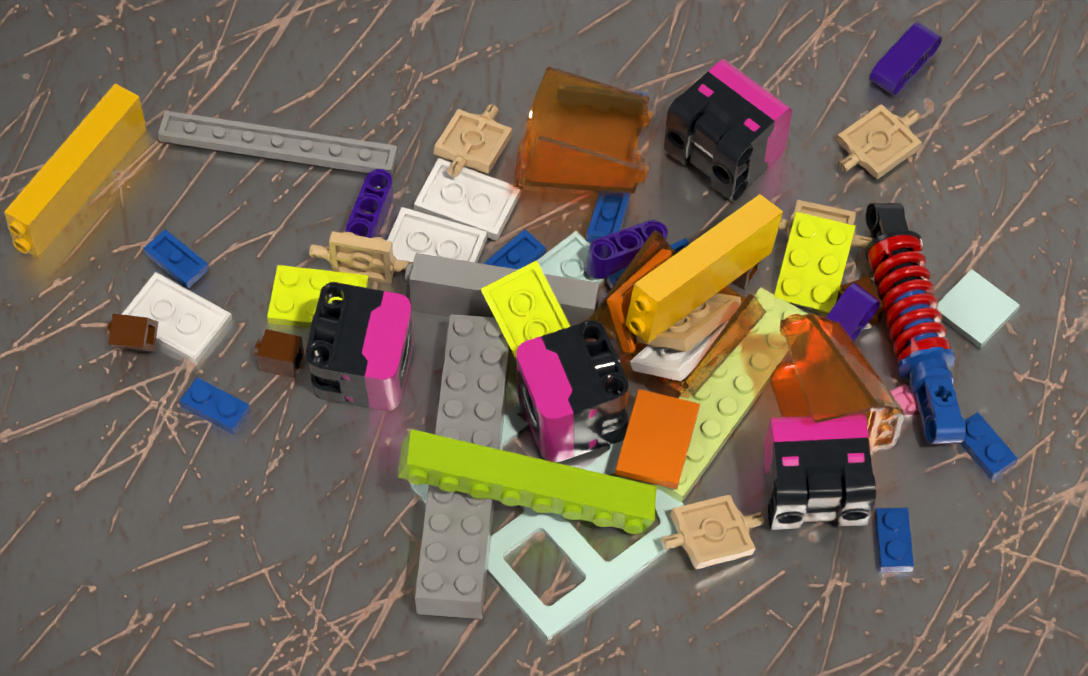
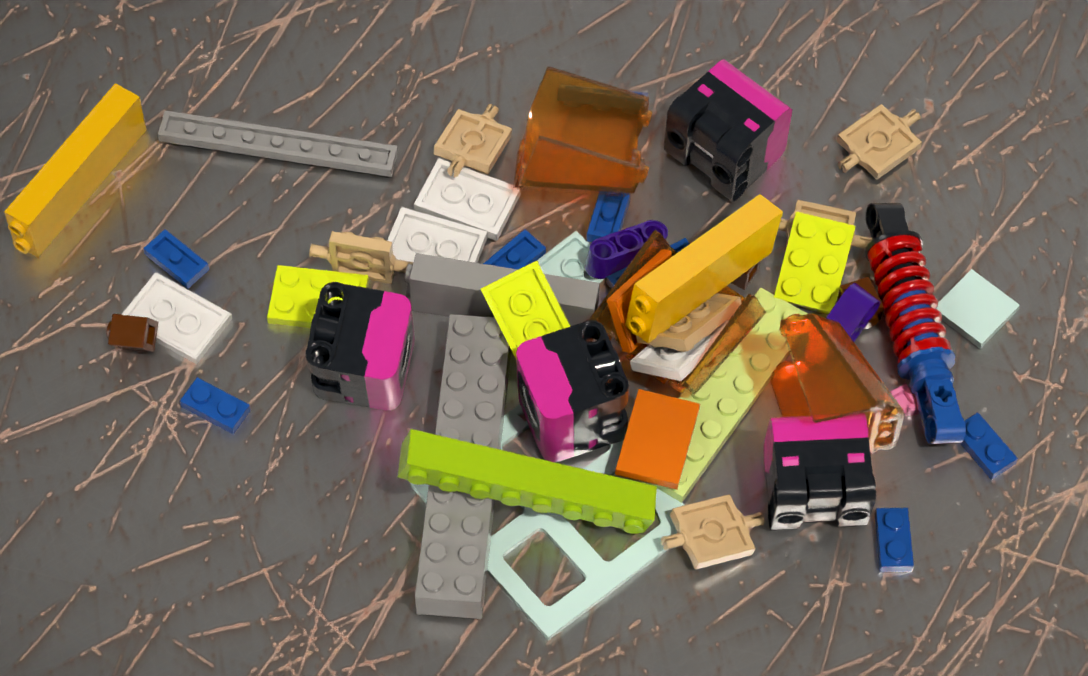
(279, 353): reddish brown brick -> none
(374, 201): dark purple beam -> none
(905, 58): dark purple beam -> none

